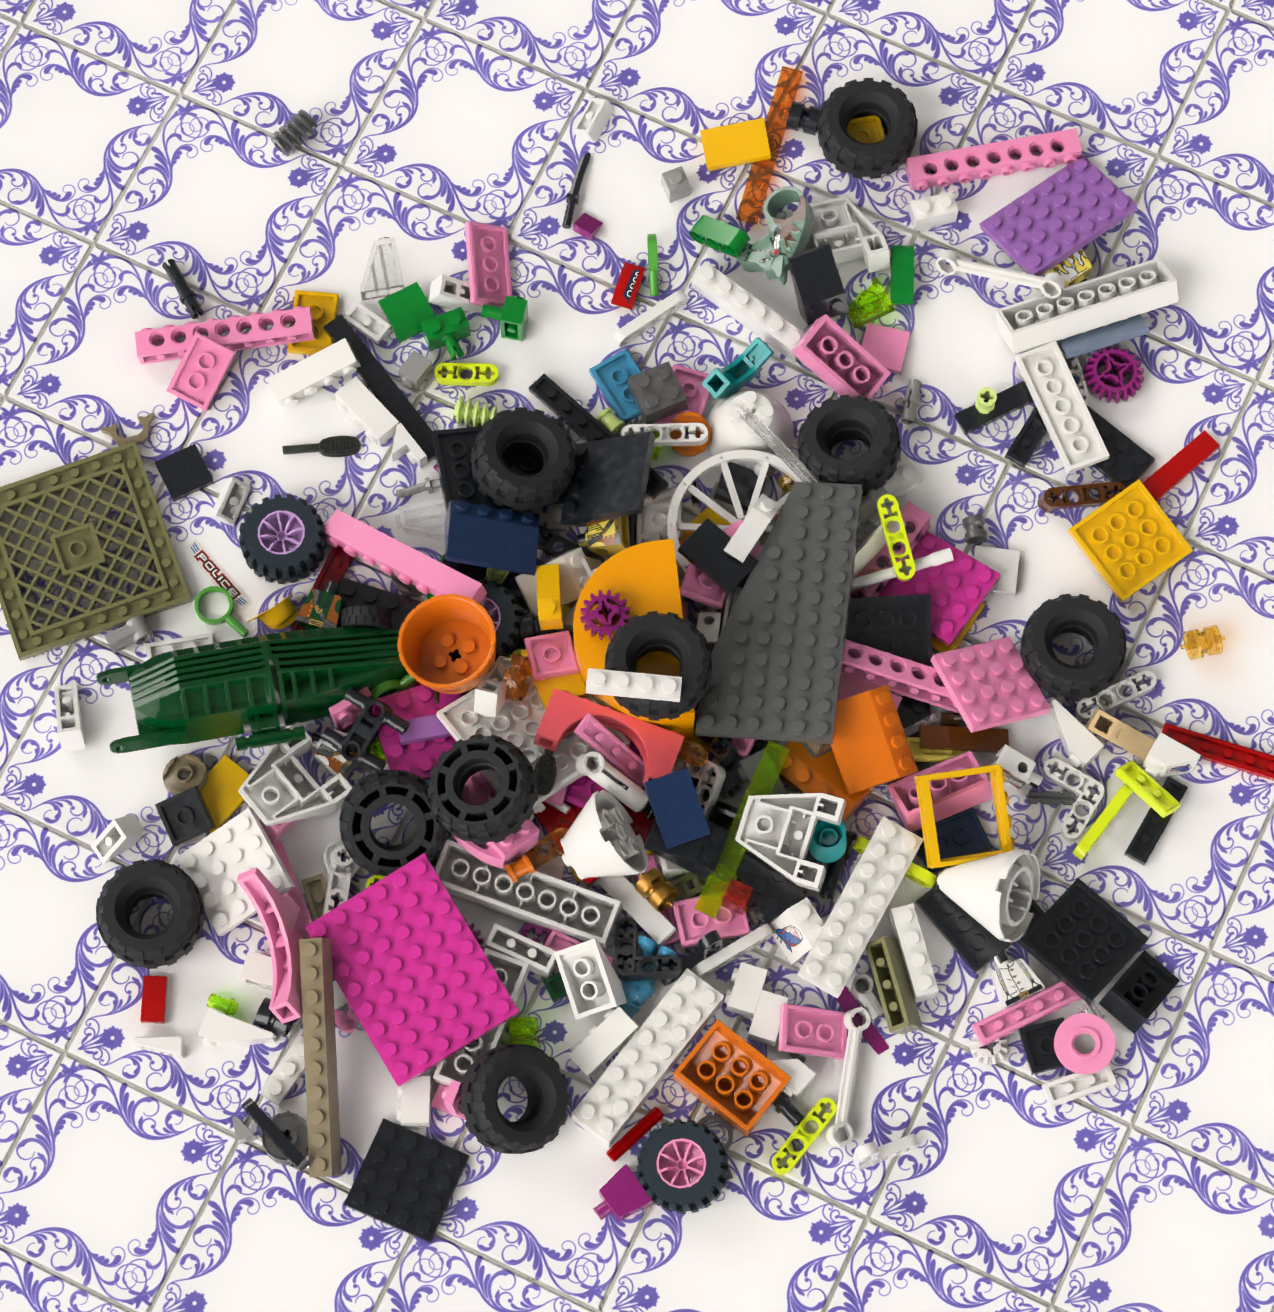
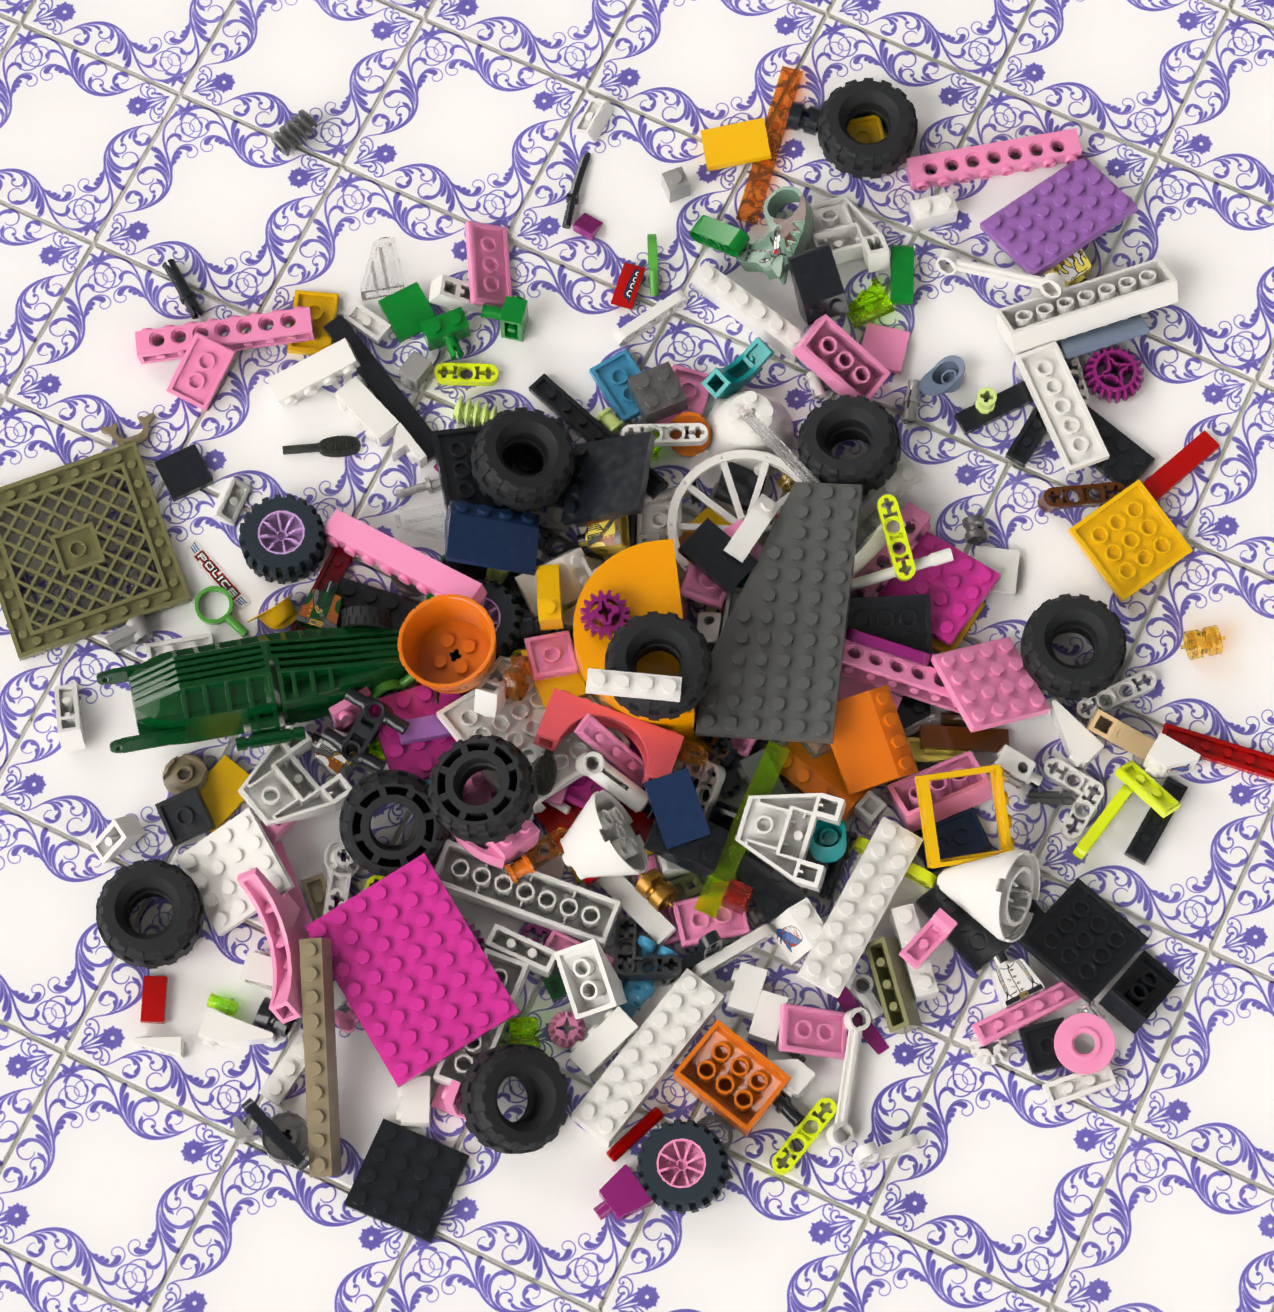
(559, 1037): none -> bright pink gear
(815, 385): none -> white pin
(869, 809): none -> light grey brick
(888, 646): none -> magenta beam
(928, 939): none -> bright pink bracket
(944, 377): none -> sand blue piece

